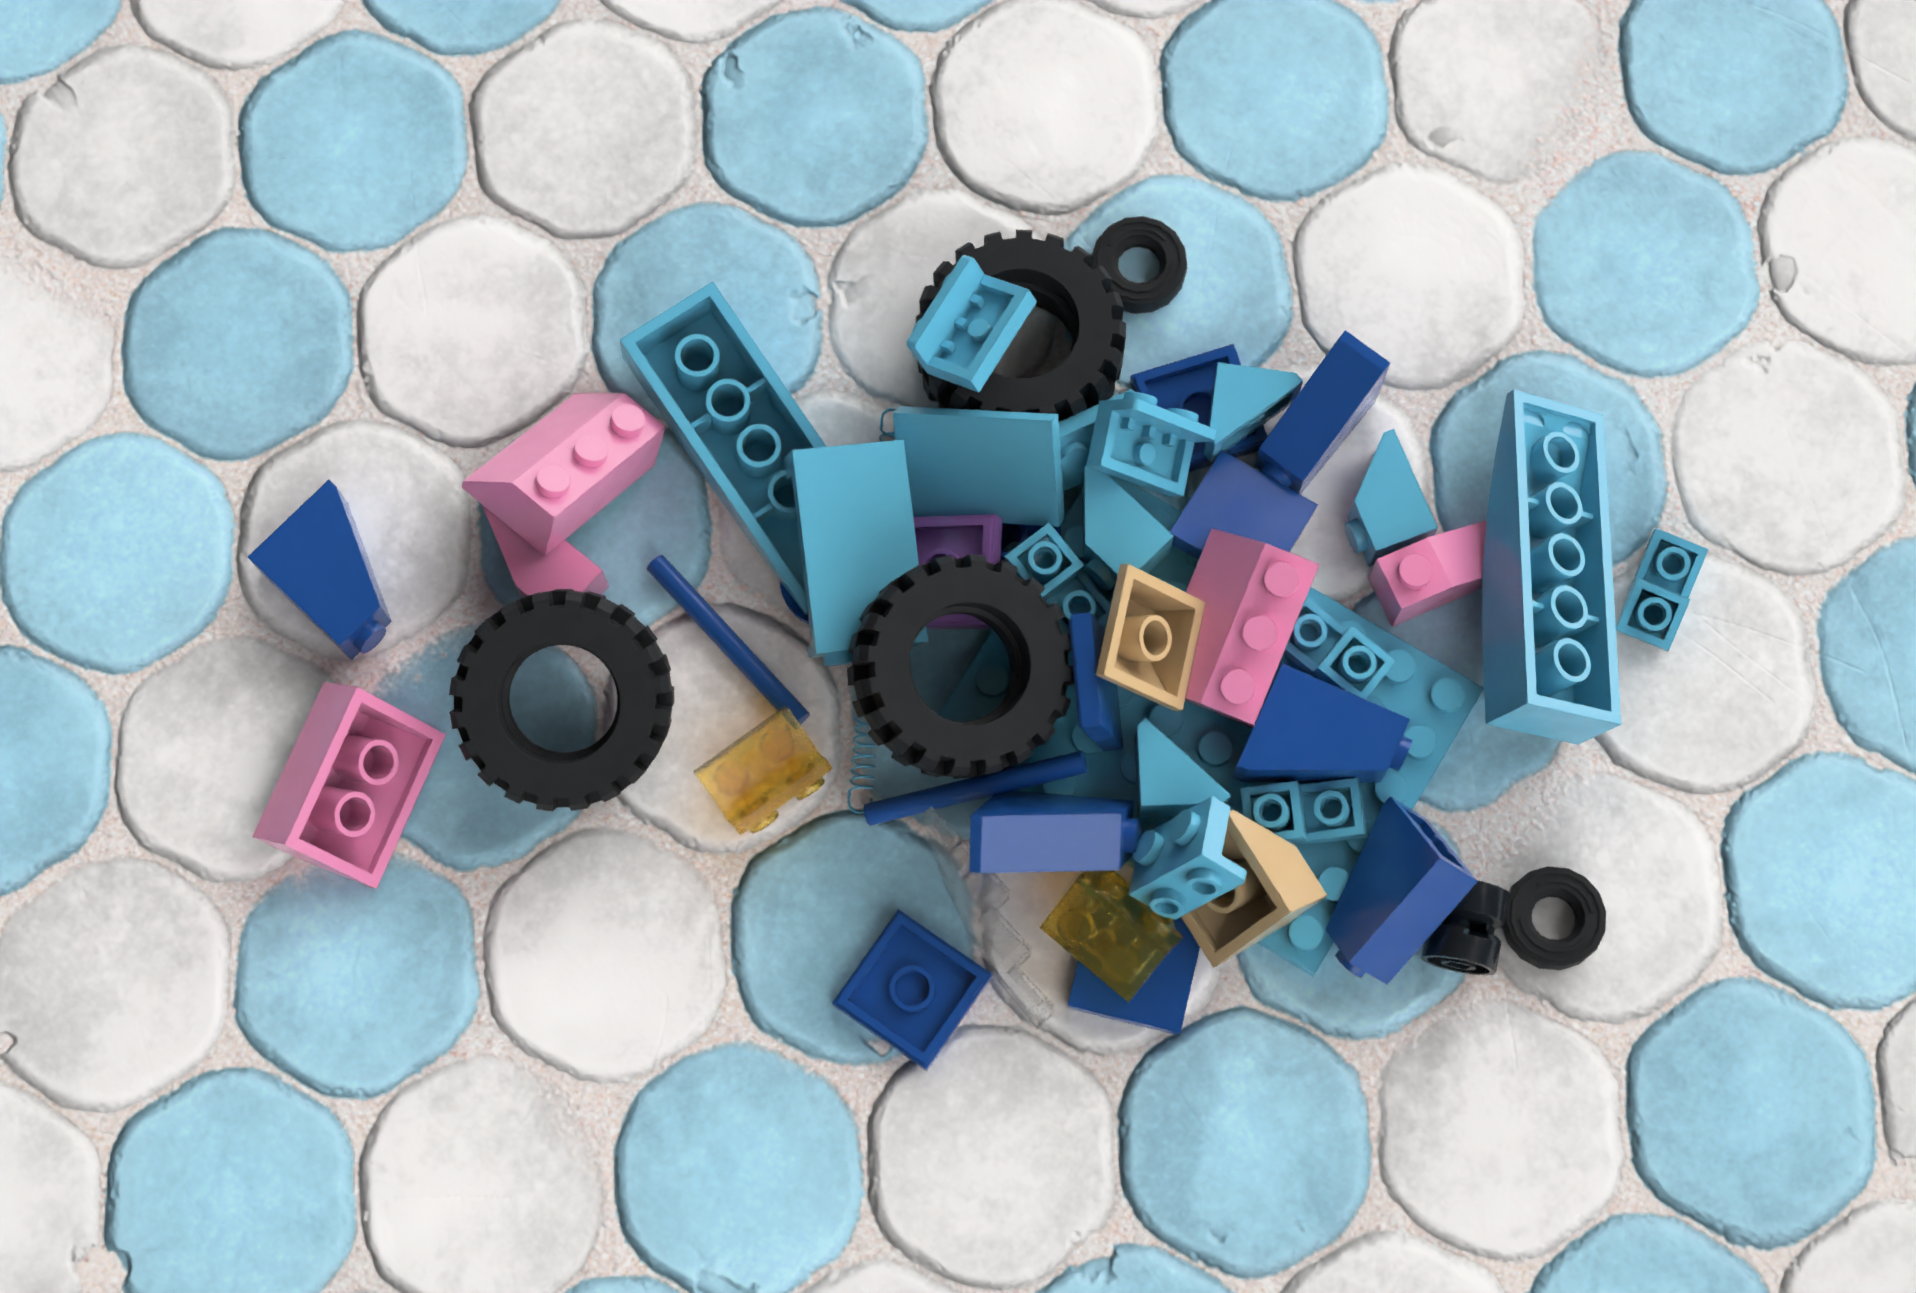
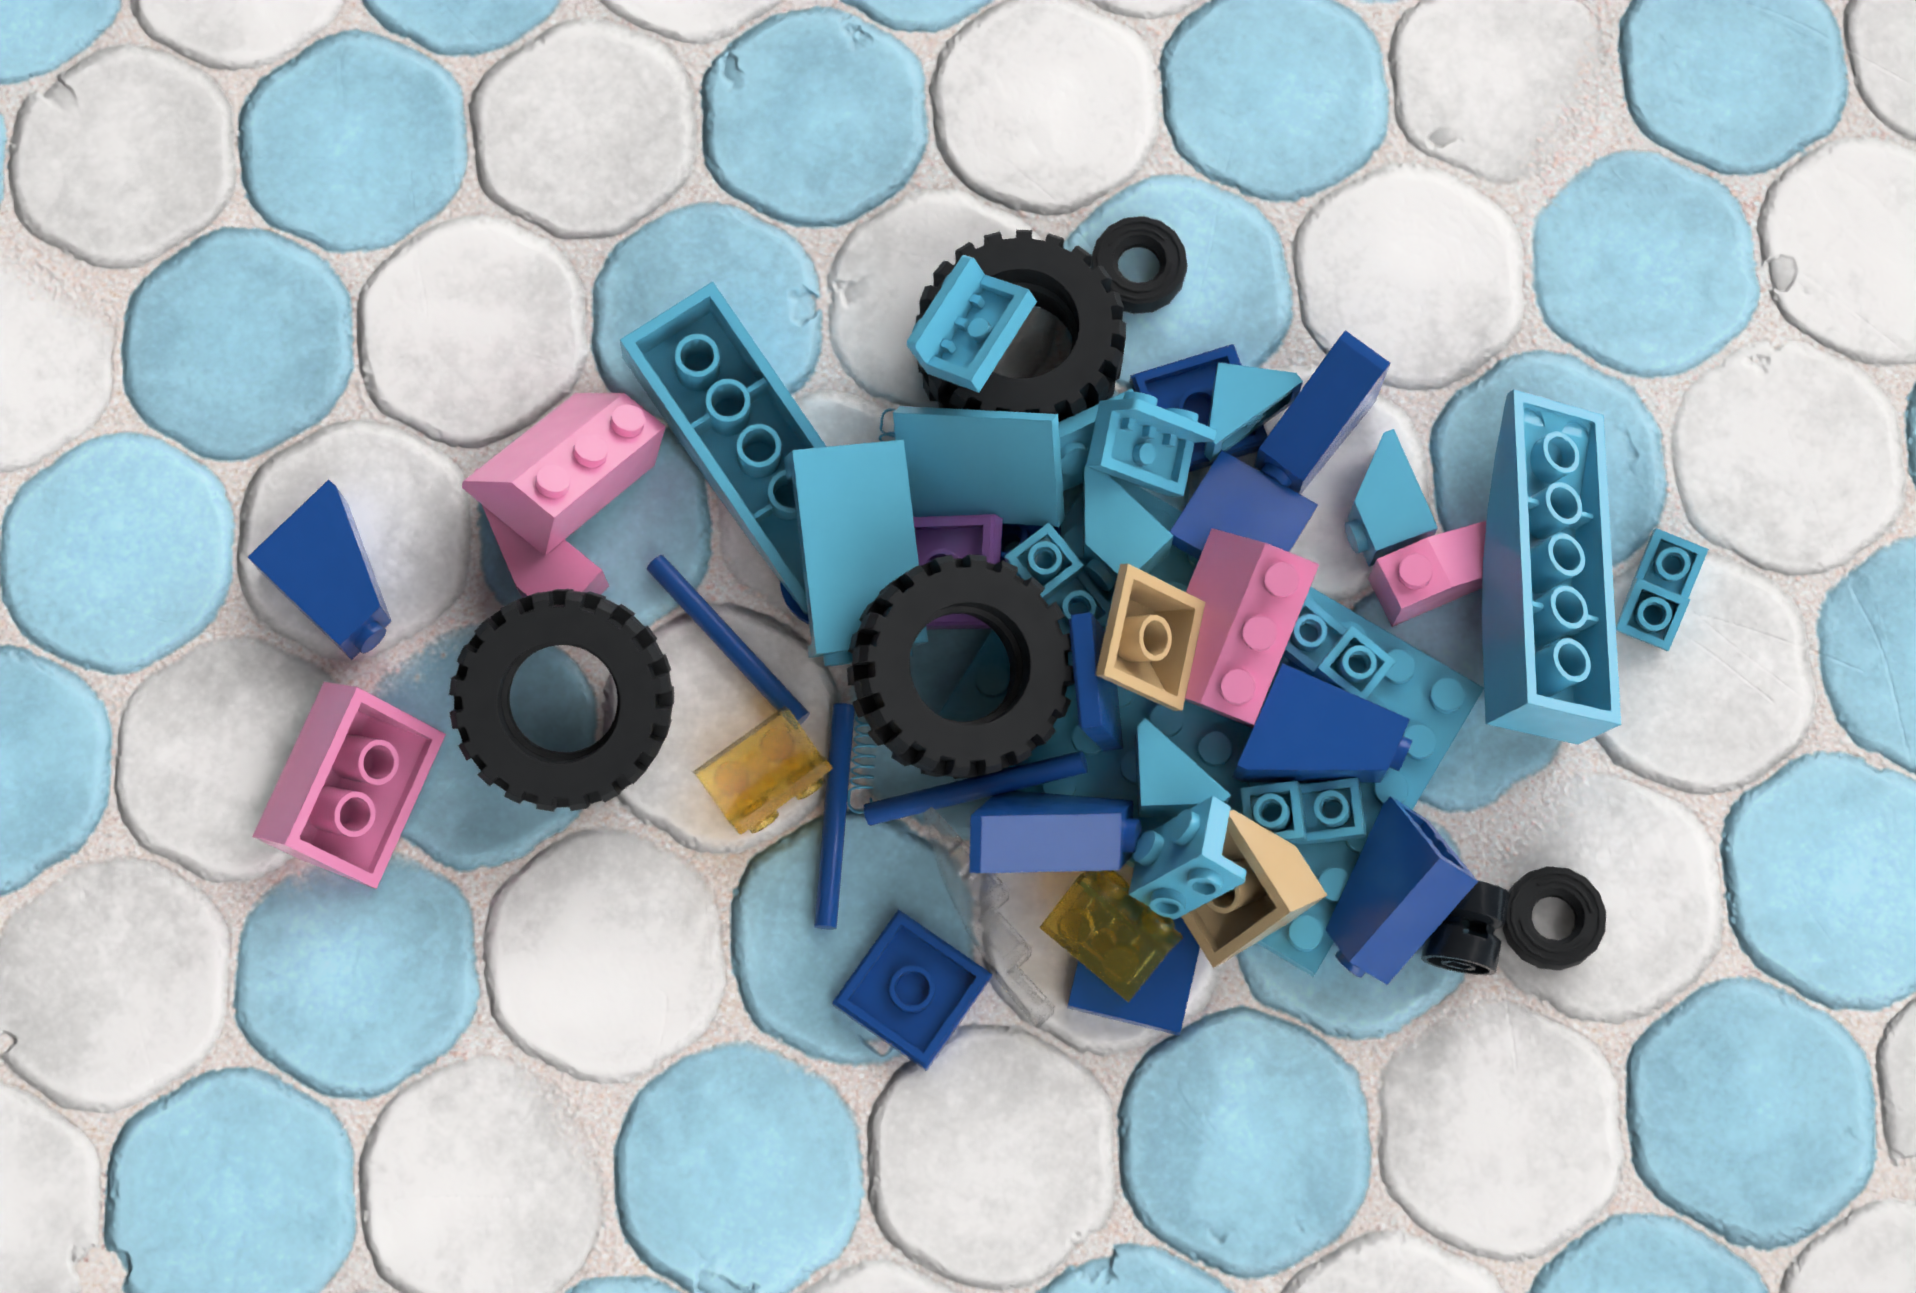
(834, 817): none -> blue bar

